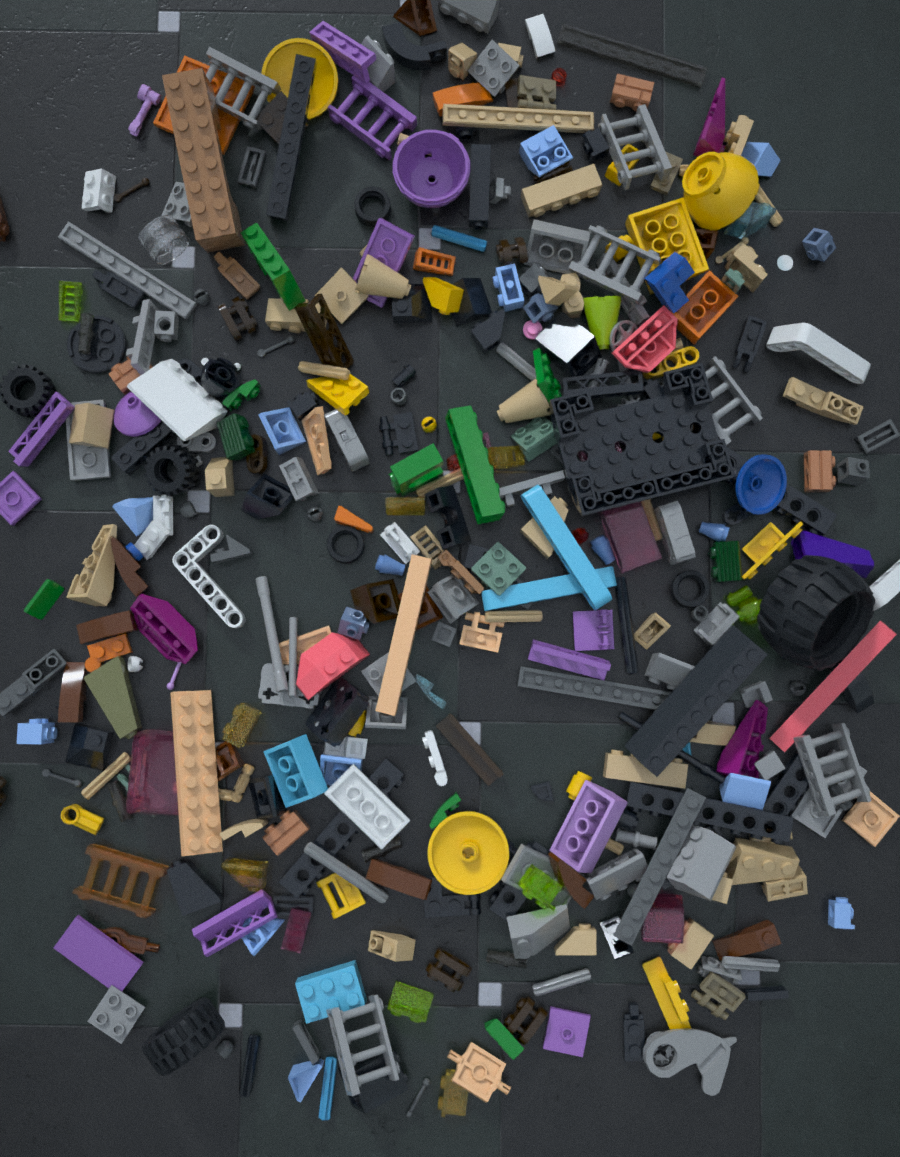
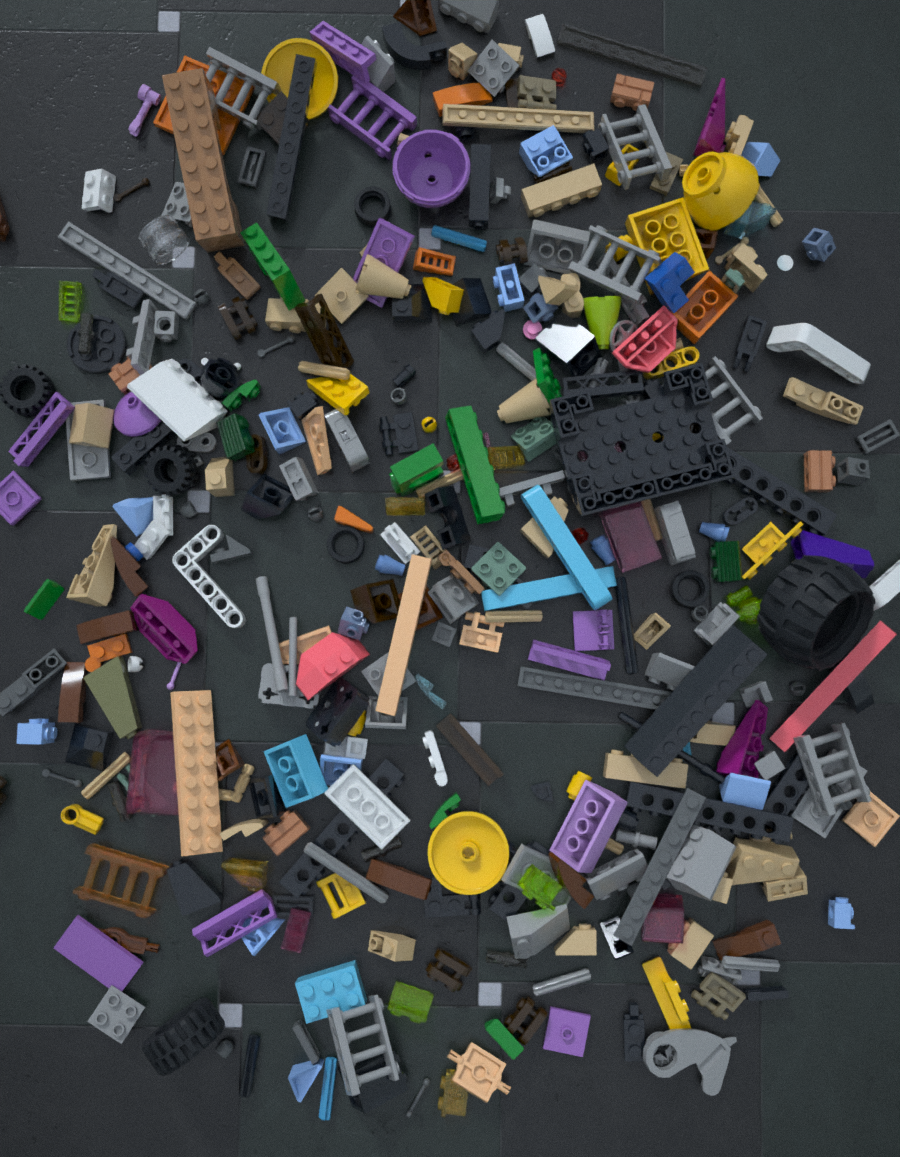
(241, 725): clear yellow brick -> none
(761, 484): blue dish -> none

